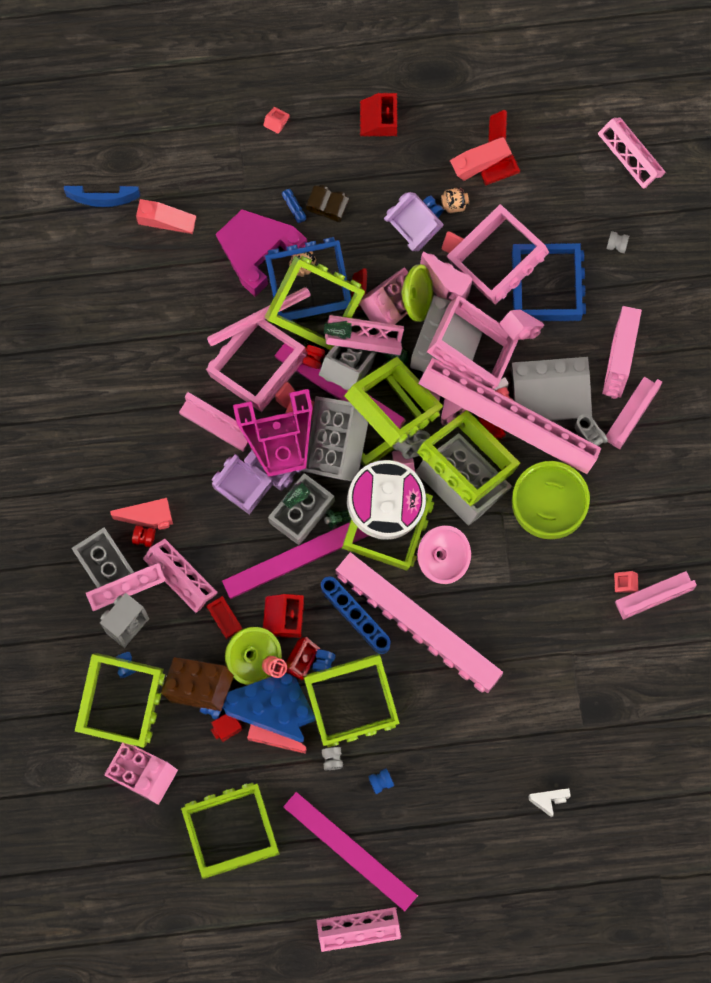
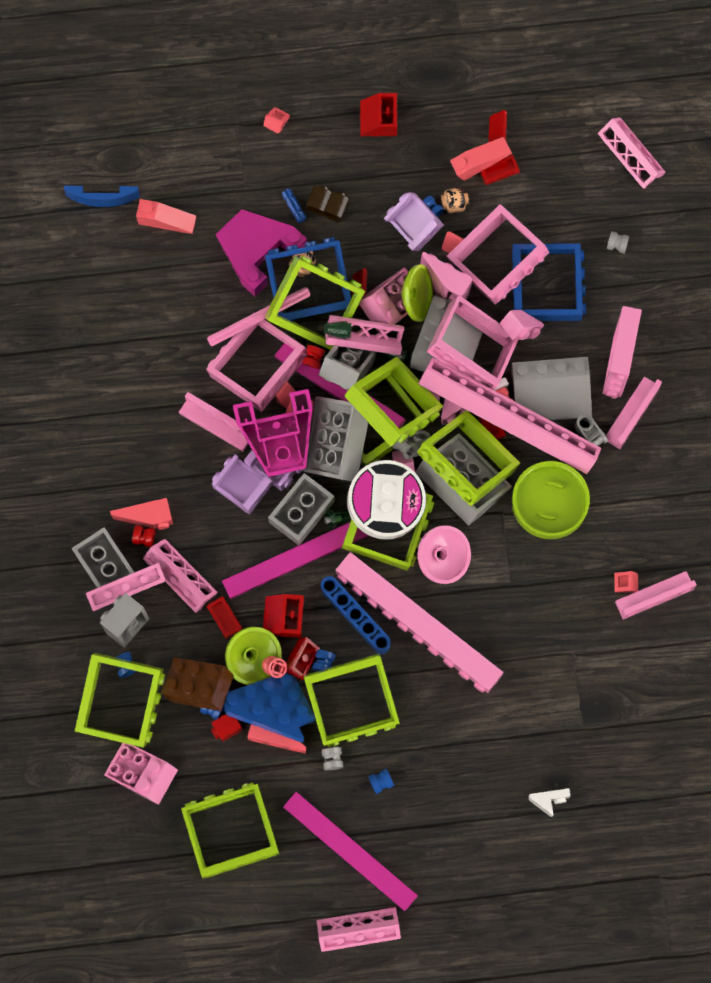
(297, 494): clear green cone -> none

